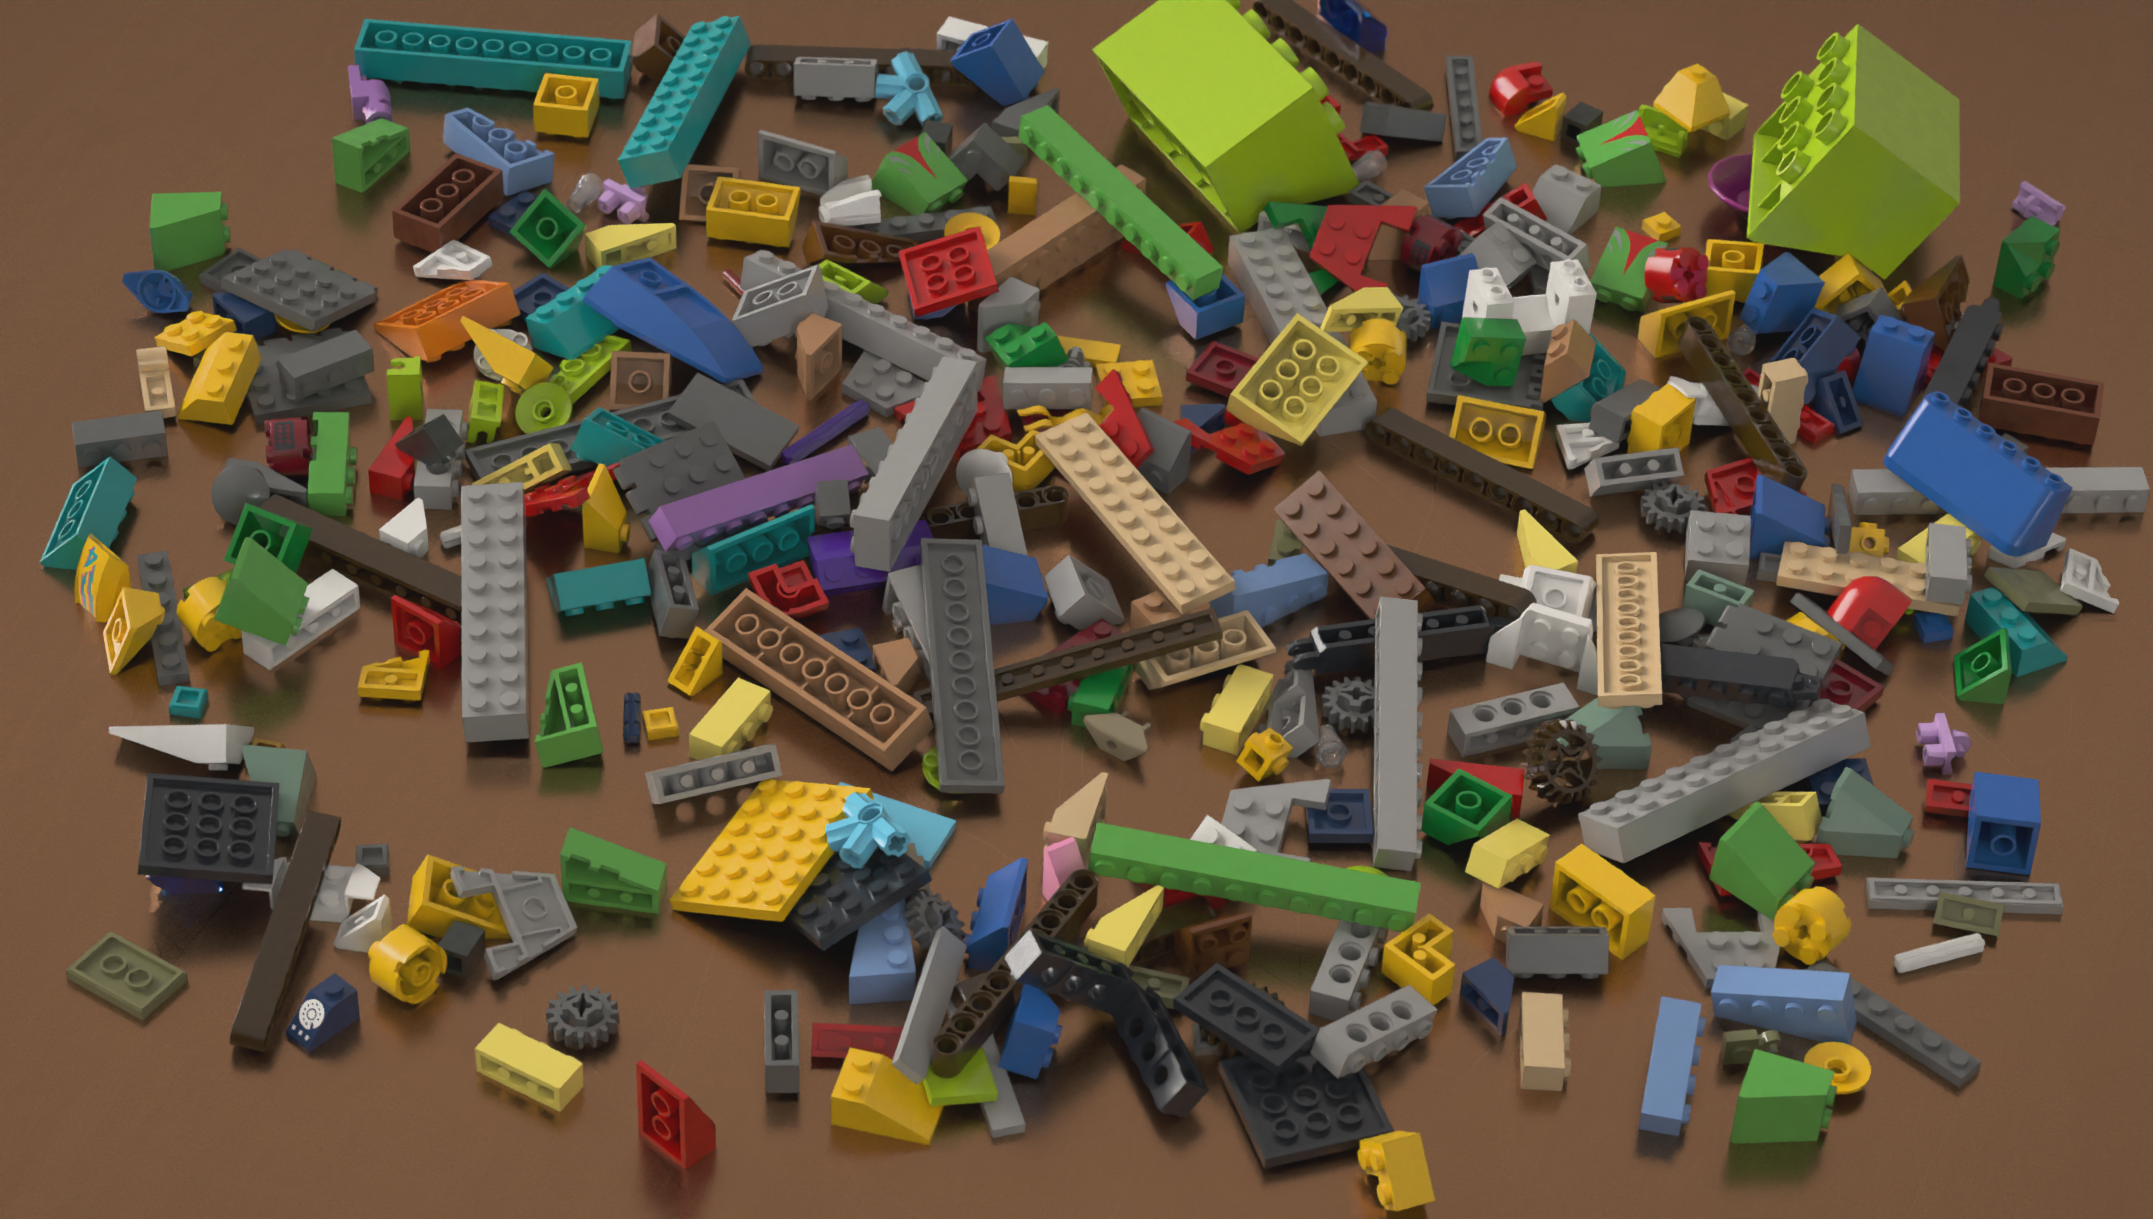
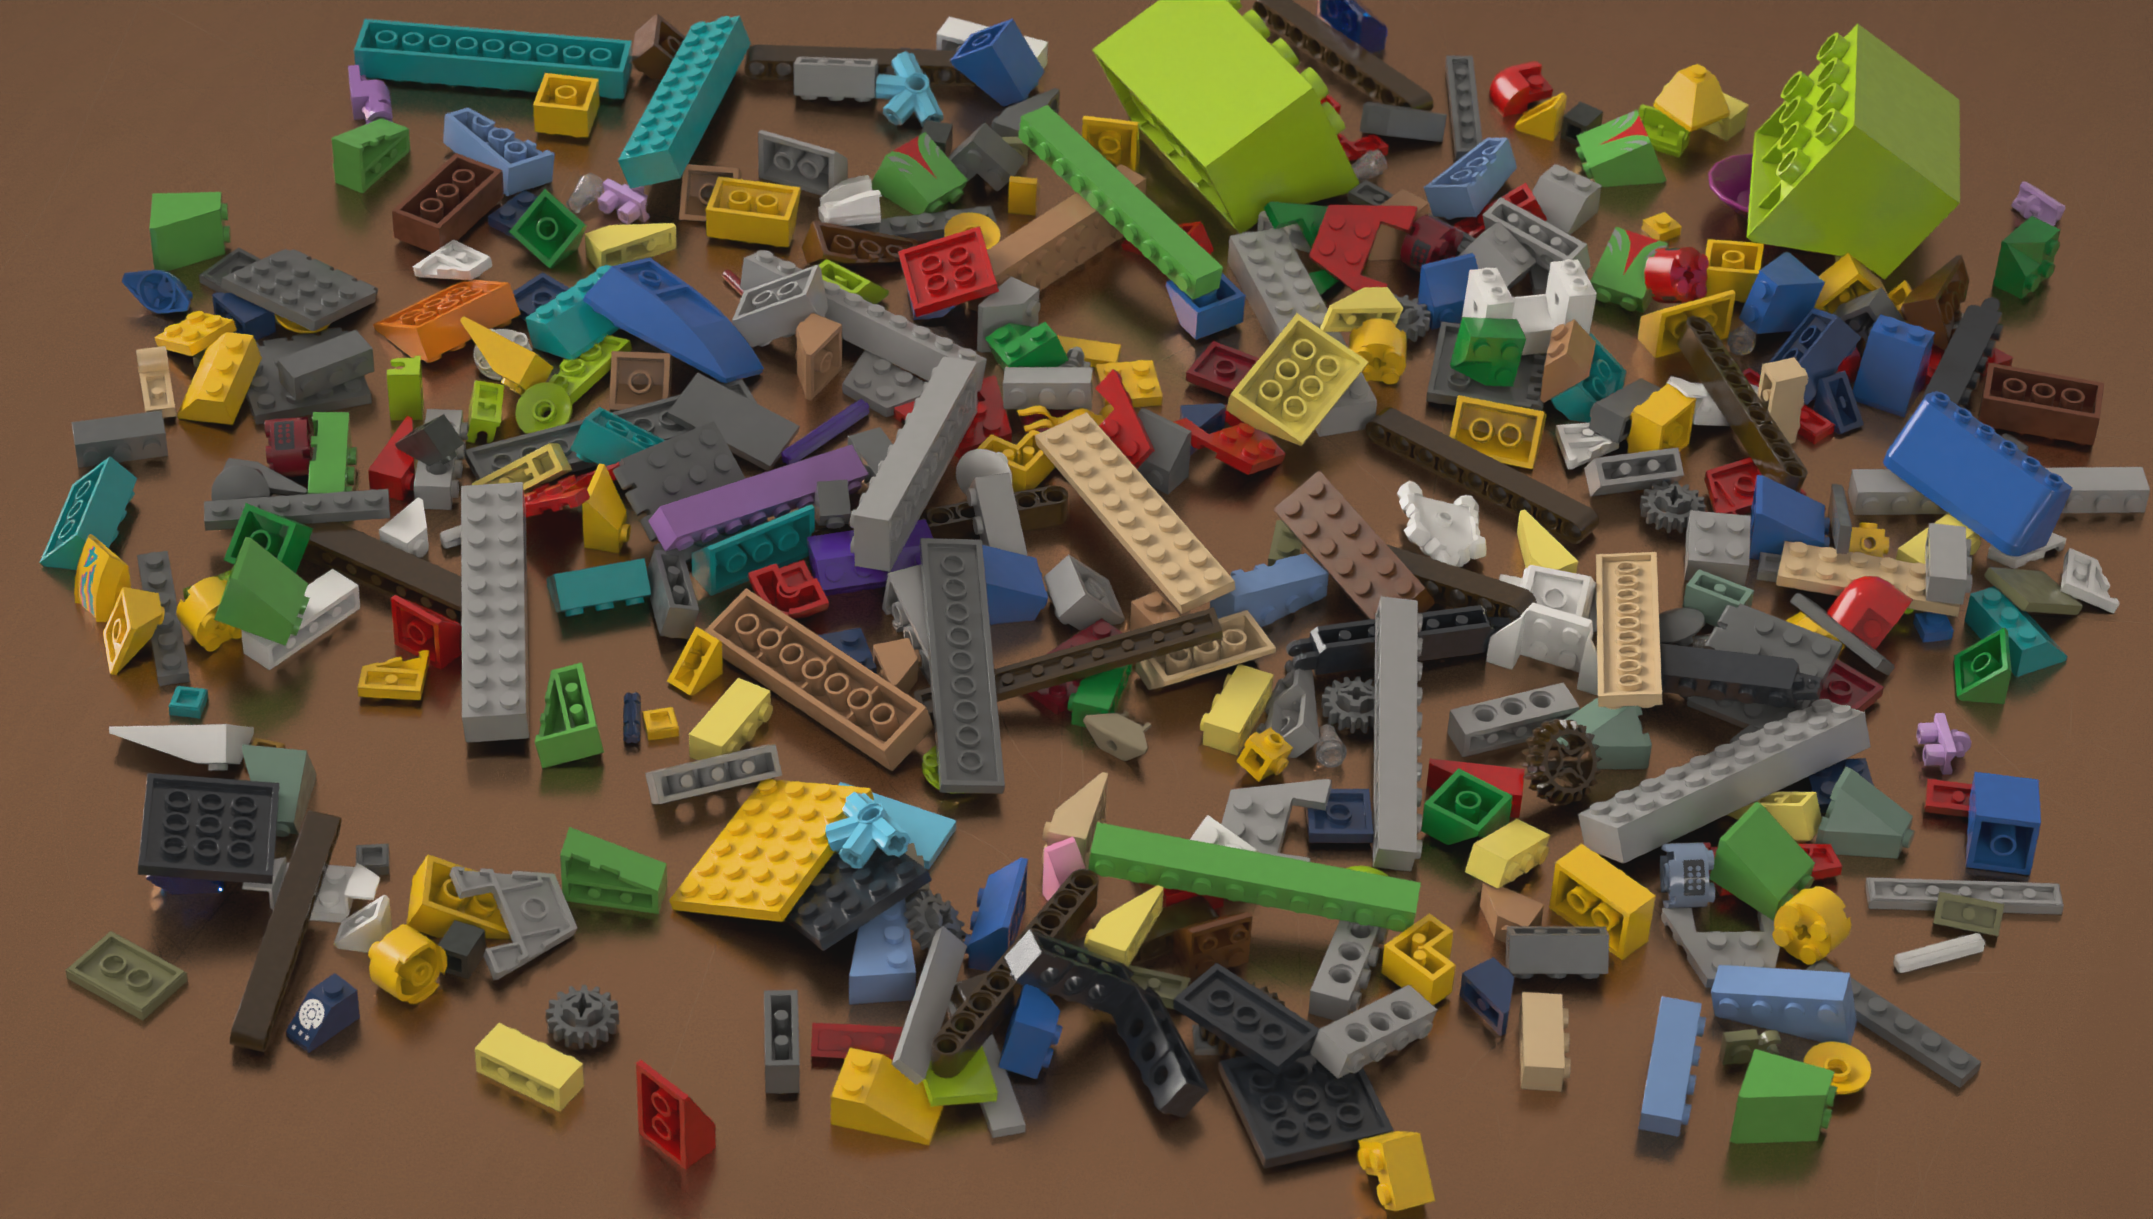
(303, 508): none -> dark grey plate
(1114, 140): none -> yellow slope
(1441, 528): none -> white shield
(1686, 875): none -> sand blue brick

